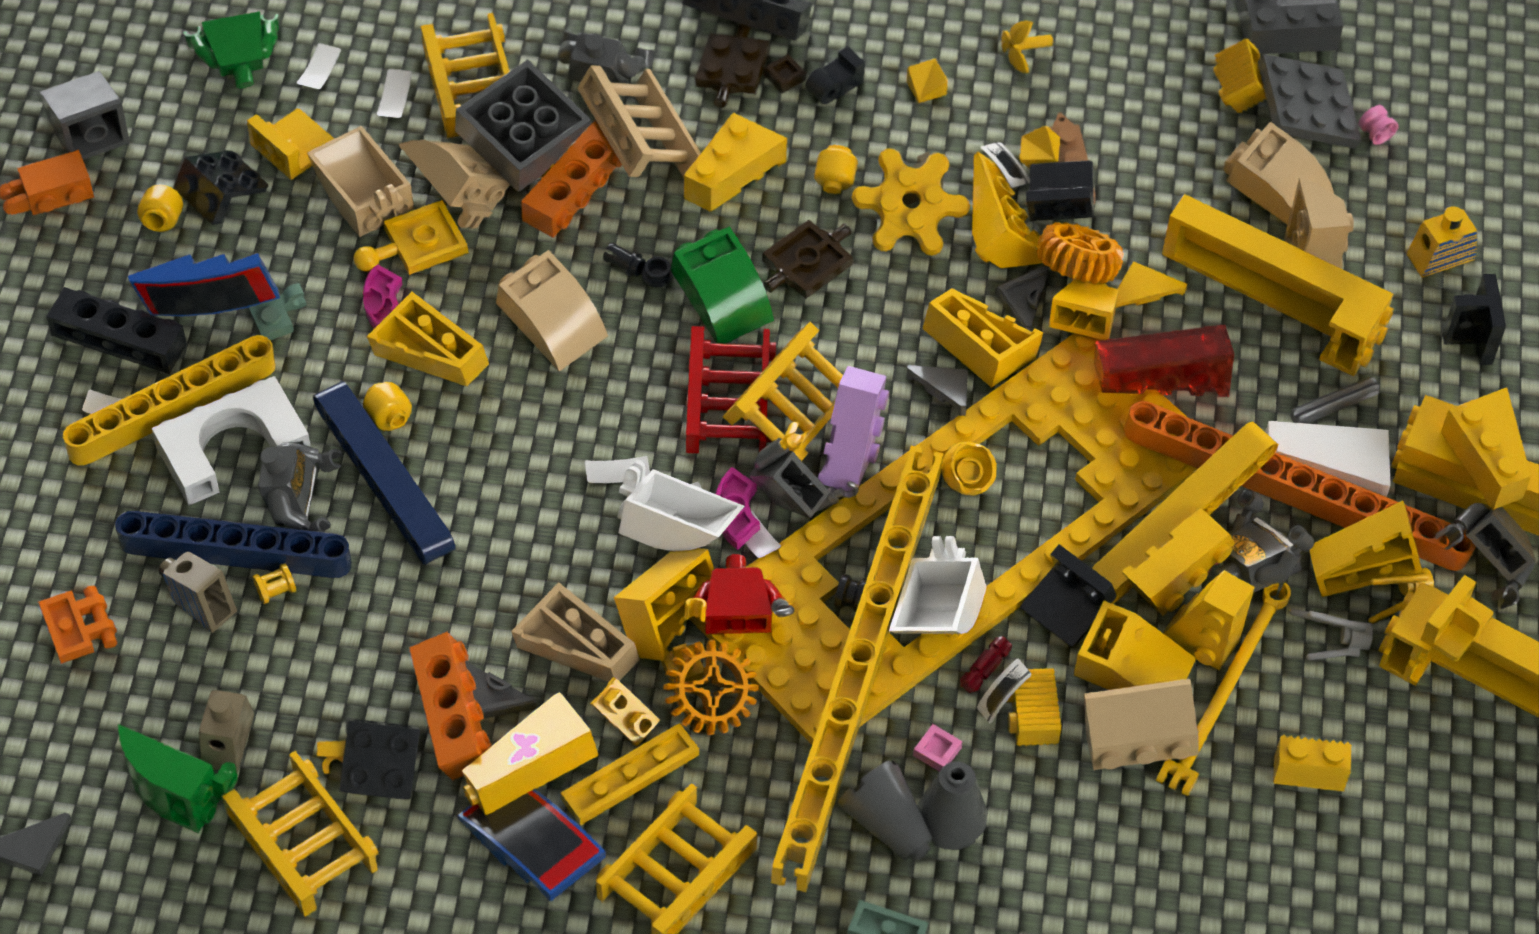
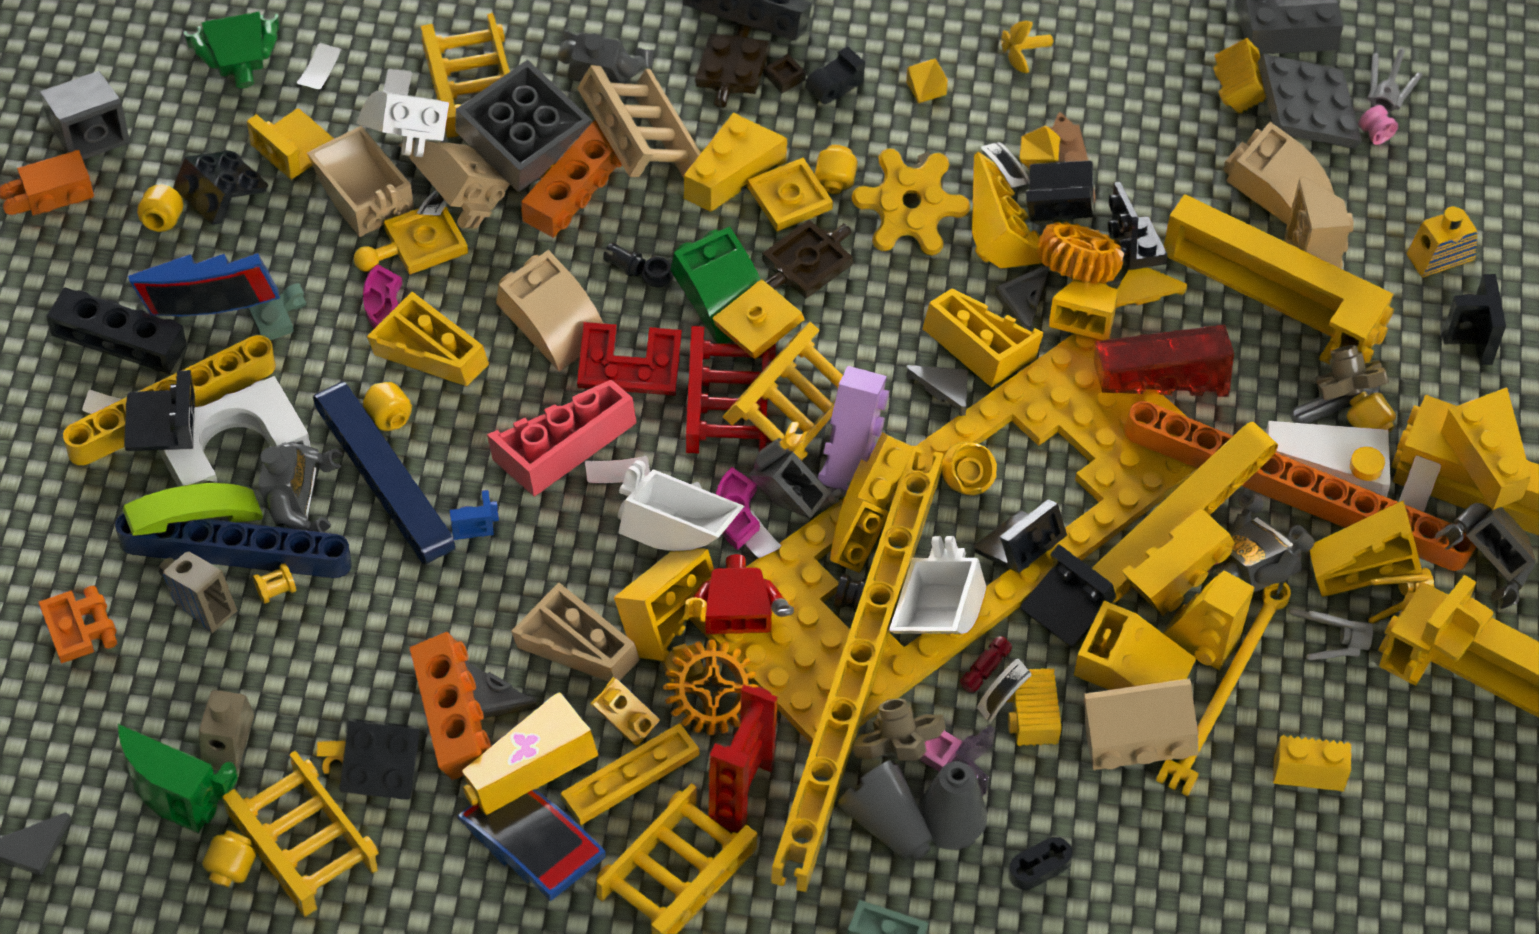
(161, 417): none -> black bracket
(191, 502): none -> lime slope
(229, 858): none -> yellow head
(406, 117): none -> white piece
(433, 204): none -> sticker
(474, 521): none -> blue bracket
(563, 437): none -> coral wedge
(633, 374): none -> red plate
(735, 765): none -> red fence
(758, 319): none -> yellow plate
(790, 194): none -> yellow plate
(864, 503): none -> yellow slope
(899, 732): none -> dark tan plant
(972, 749): none -> clear purple bracket
(1024, 537): none -> black bracket
(1043, 869): none -> black beam
(1133, 233): none -> black bracket
(1350, 374): none -> dark tan plant
(1367, 463): none -> yellow tile
(1371, 412): none -> yellow head
(1388, 92): none -> light grey plant
(1420, 483): none -> white sticker

